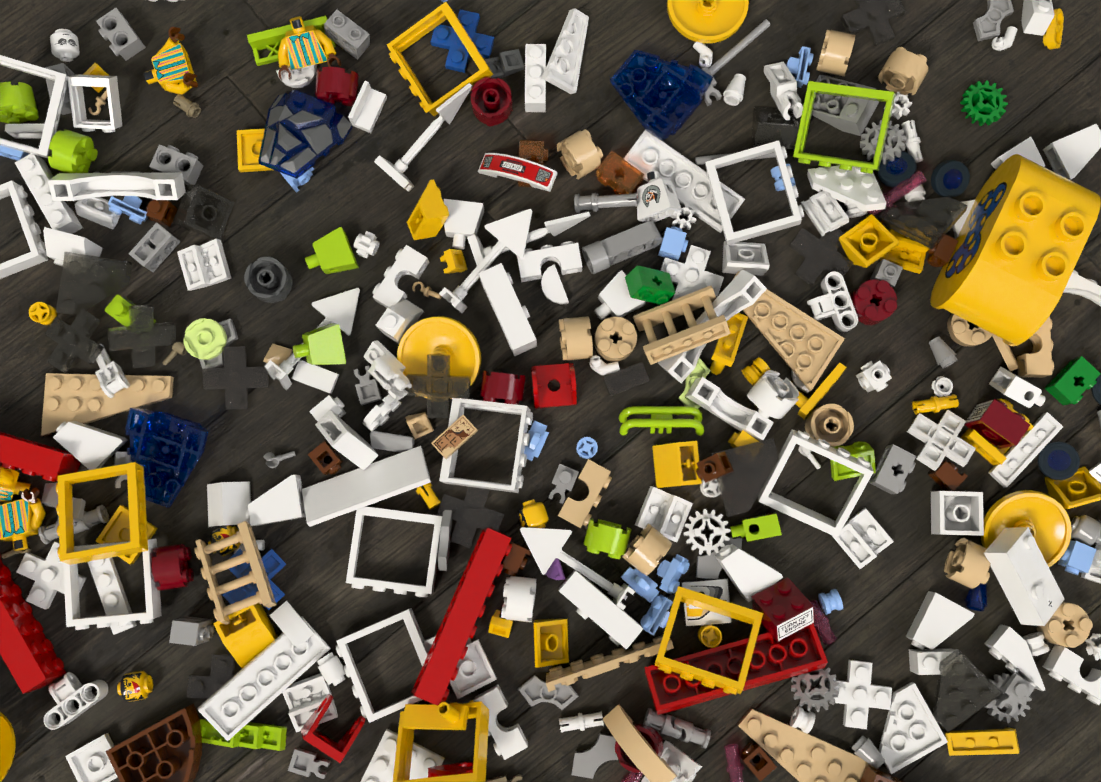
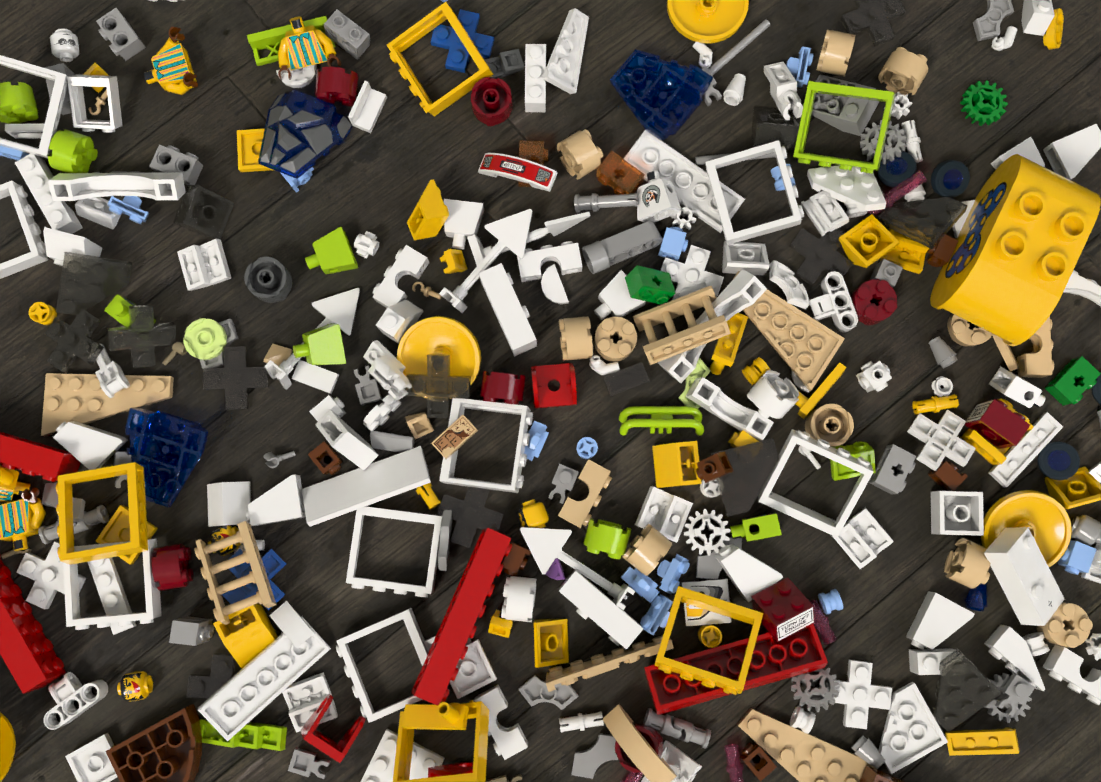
(154, 247): light grey brick -> none
(157, 210): reddish brown brick -> none
(191, 108): dark tan pin -> none
(331, 669): white brick -> none
(447, 113): white piece -> none
(794, 291): none -> white tile

